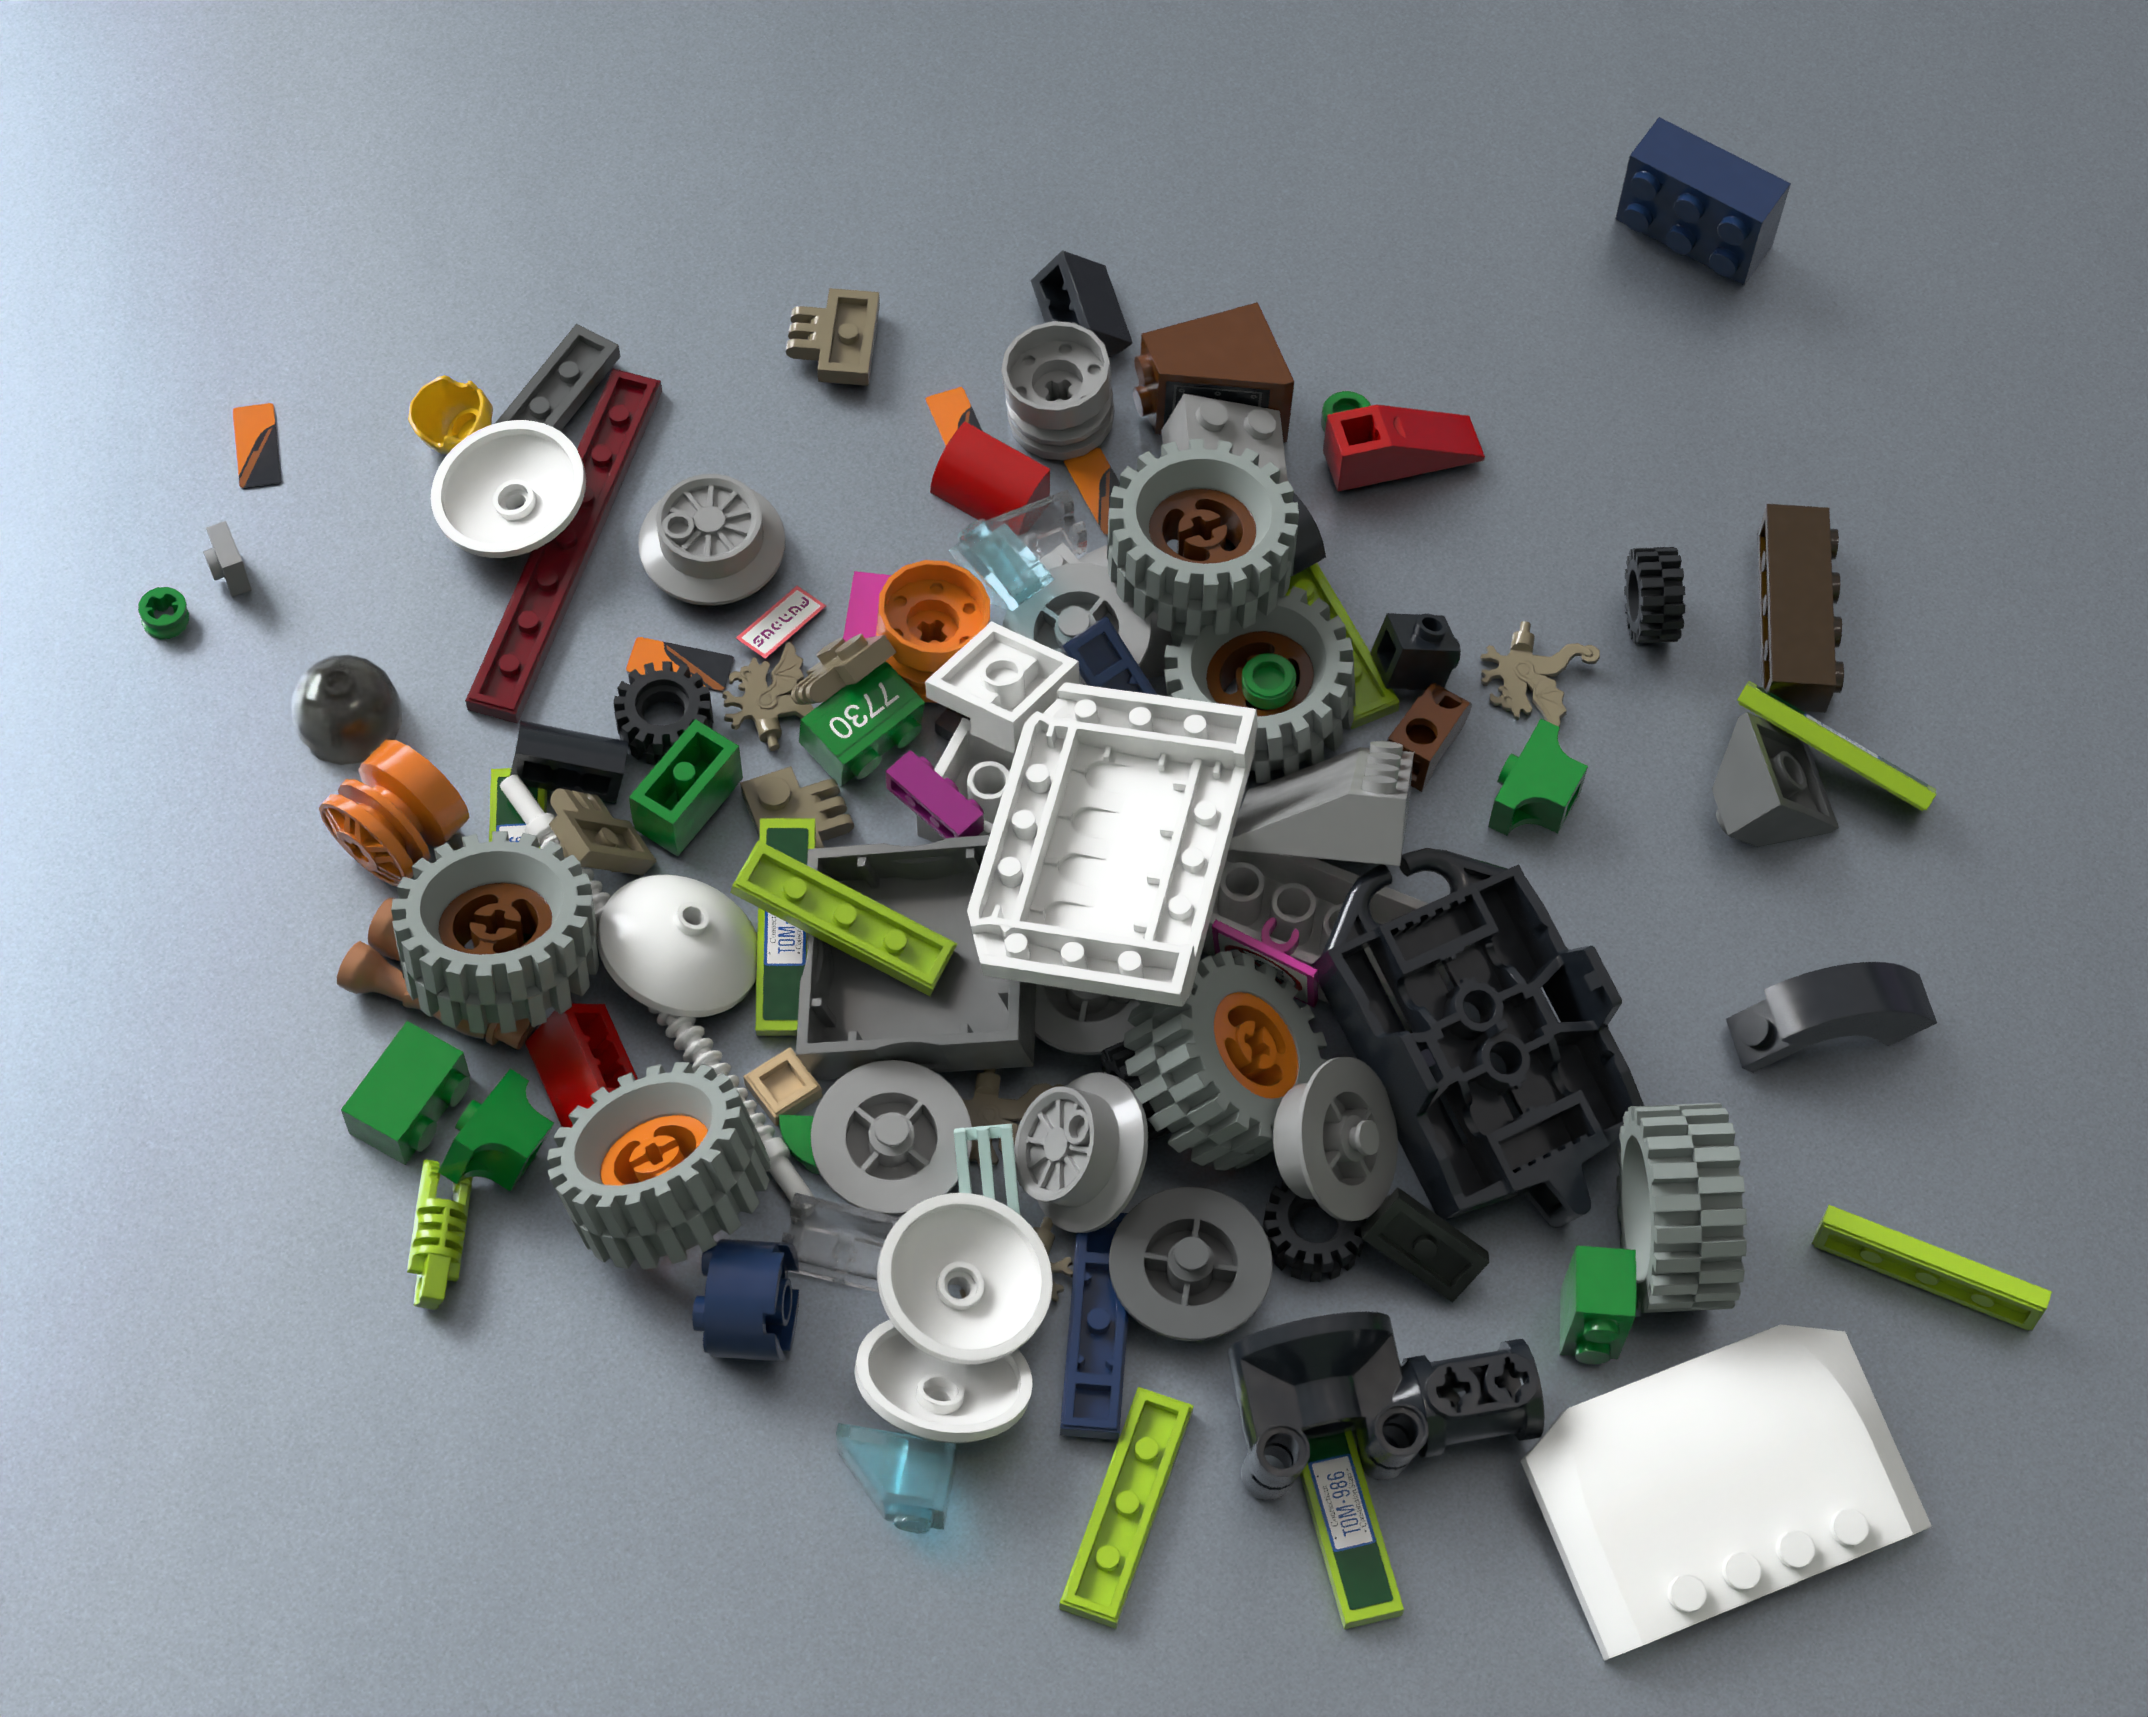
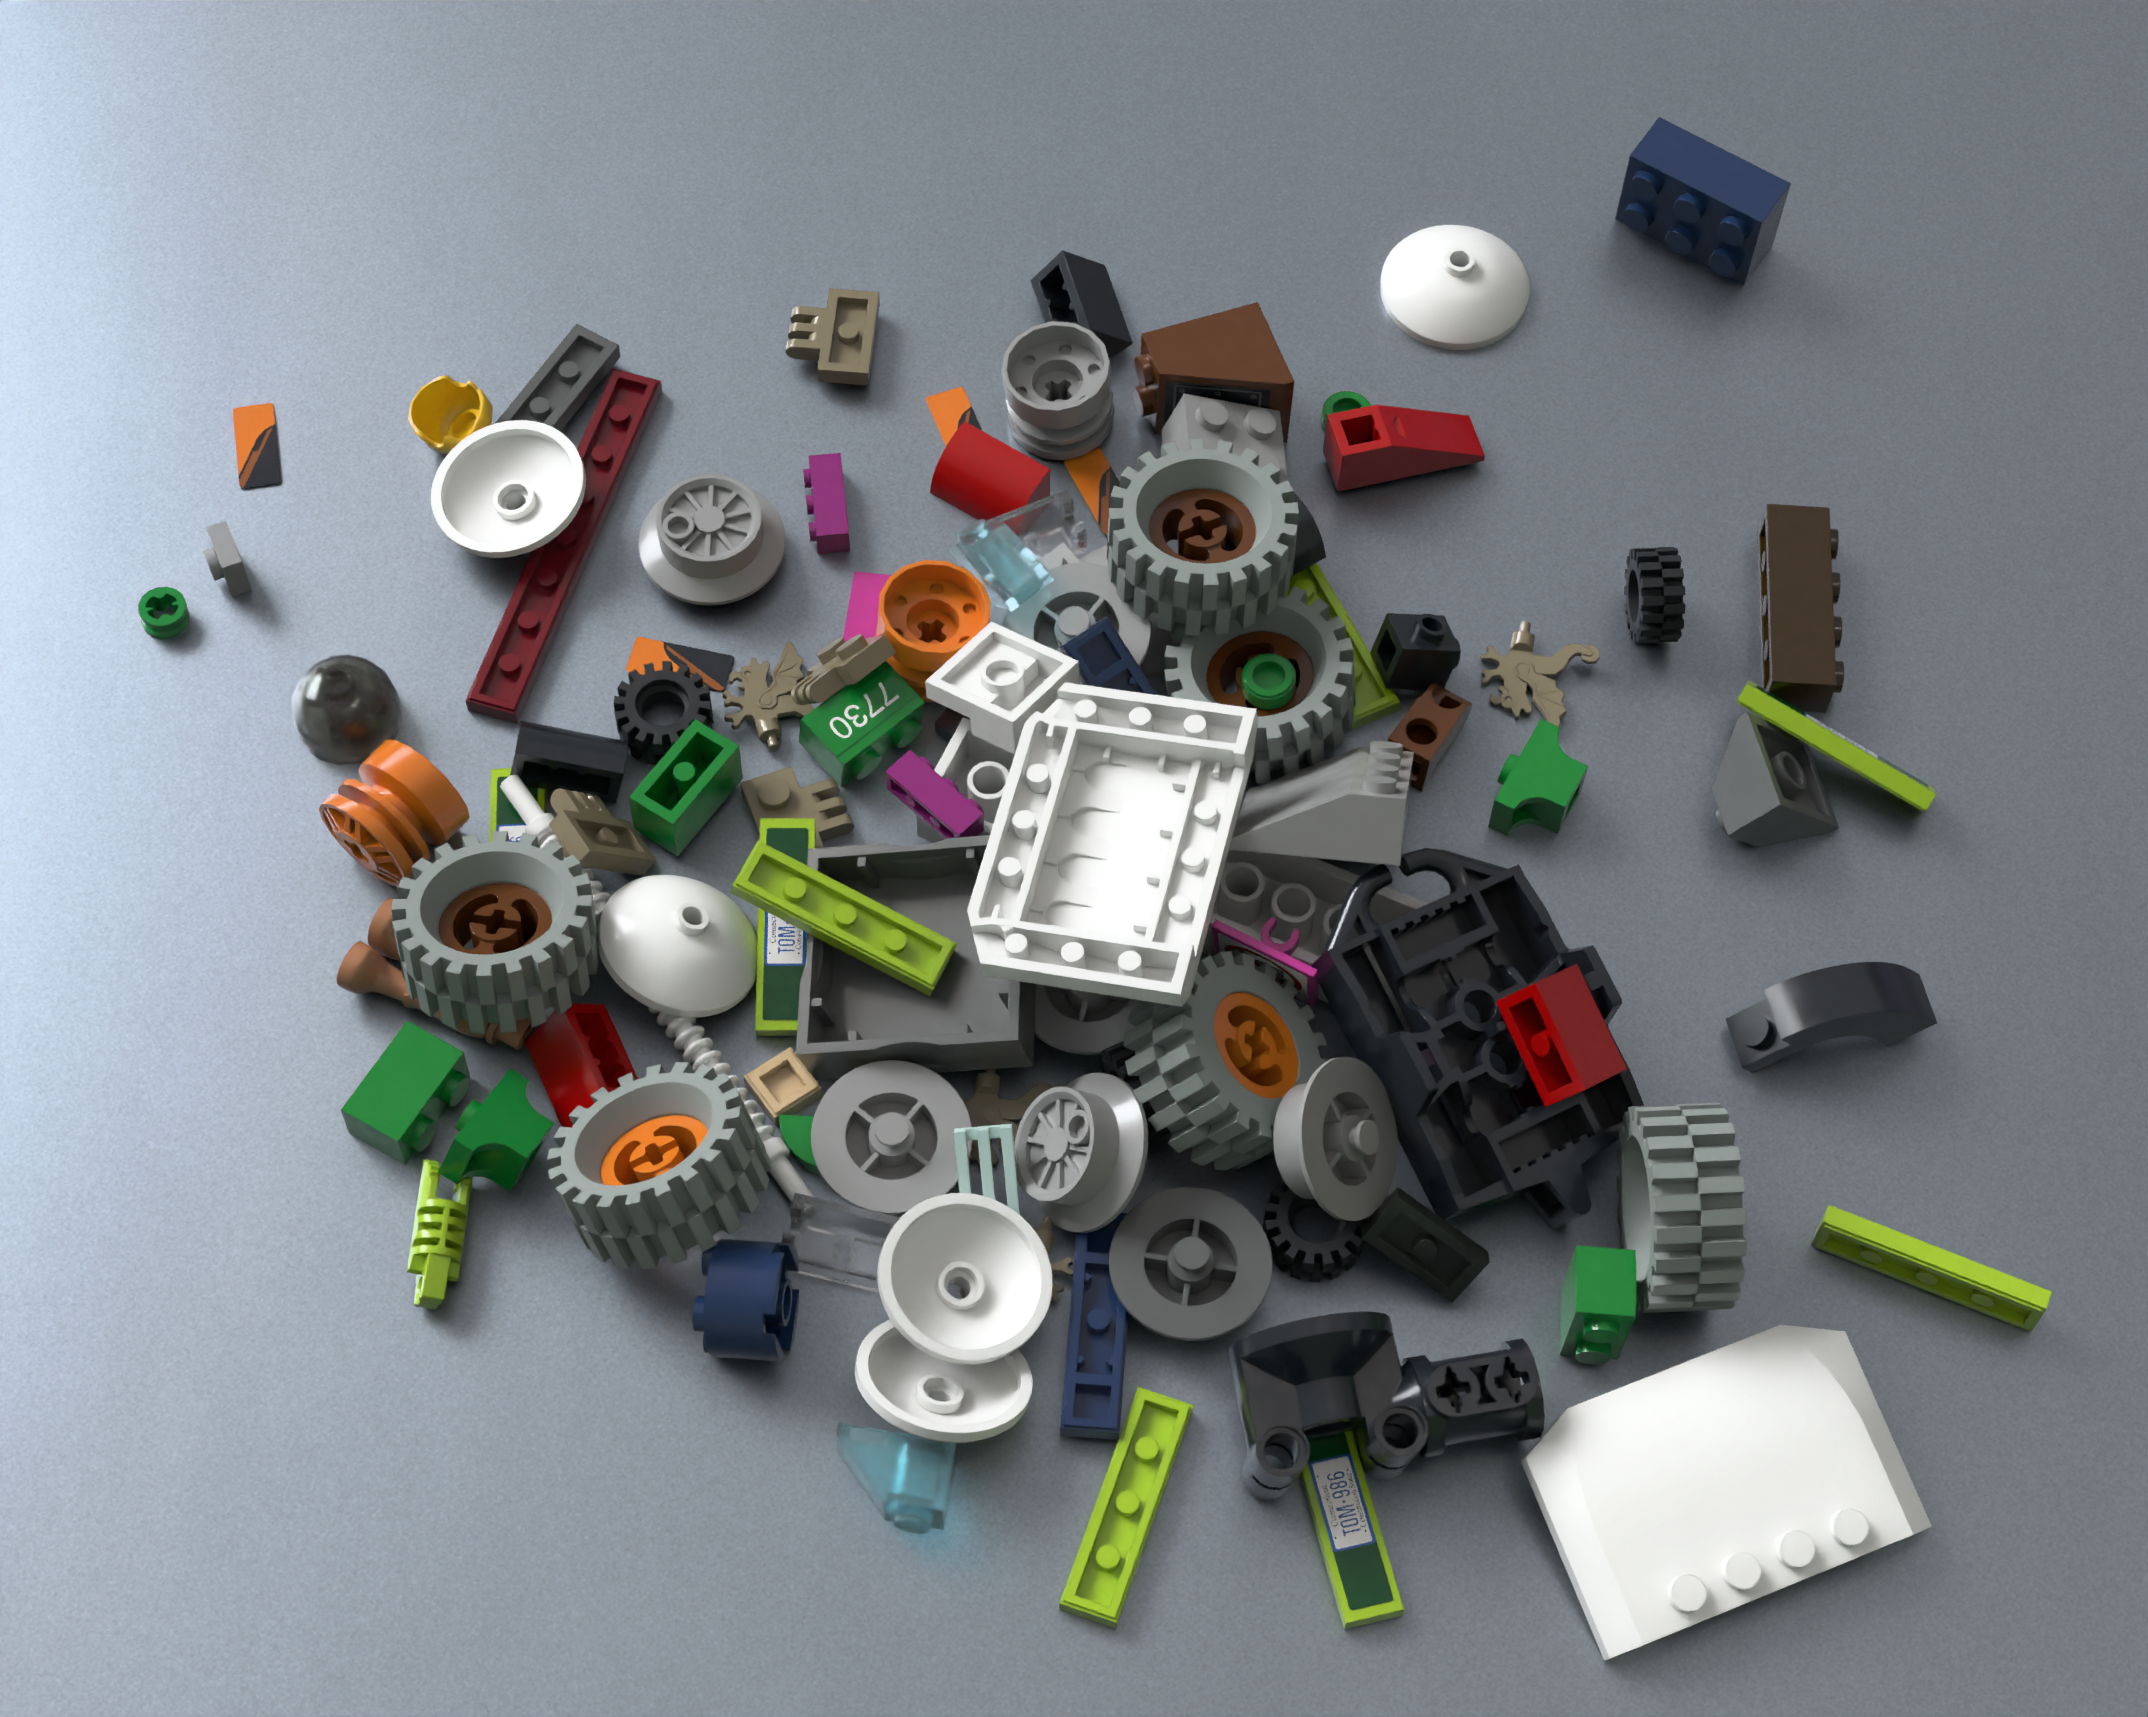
(780, 622): white sticker -> none
(827, 503): none -> magenta piece
(1451, 303): none -> white dish
(1561, 1035): none -> red brick

